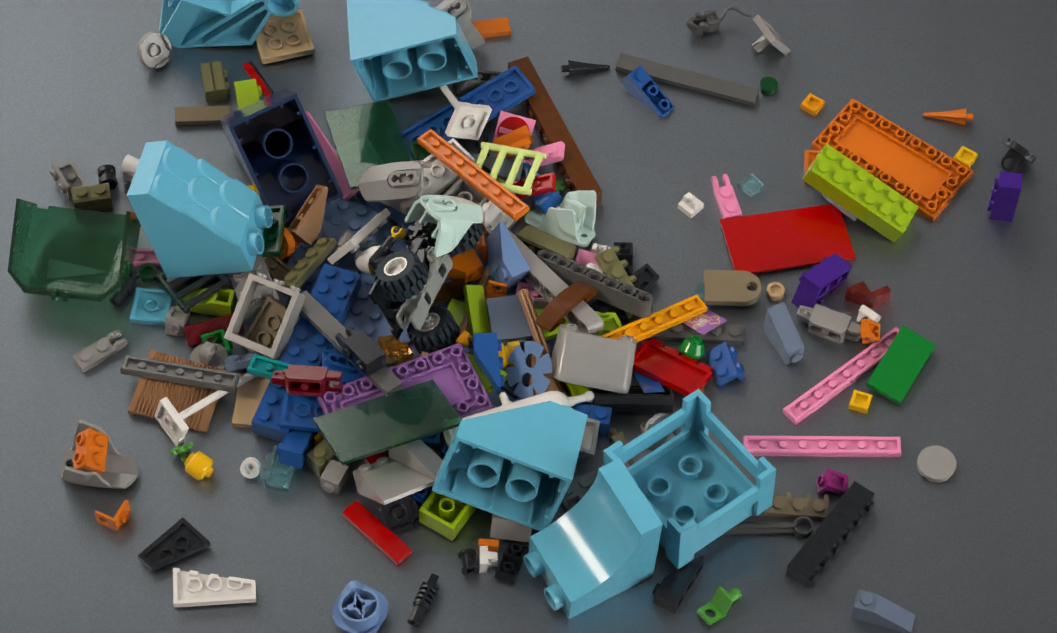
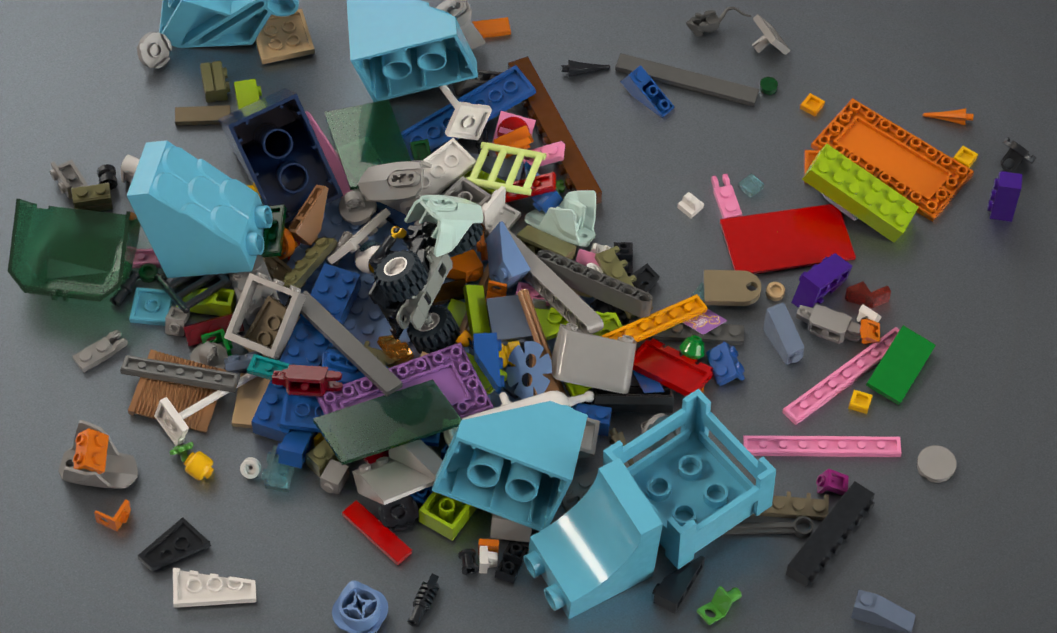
(255, 74): red sticker -> none
(355, 208): none -> light grey tile
(362, 351): black hinge -> none
(473, 175): orange tile -> none
(563, 303): reddish brown slope -> none

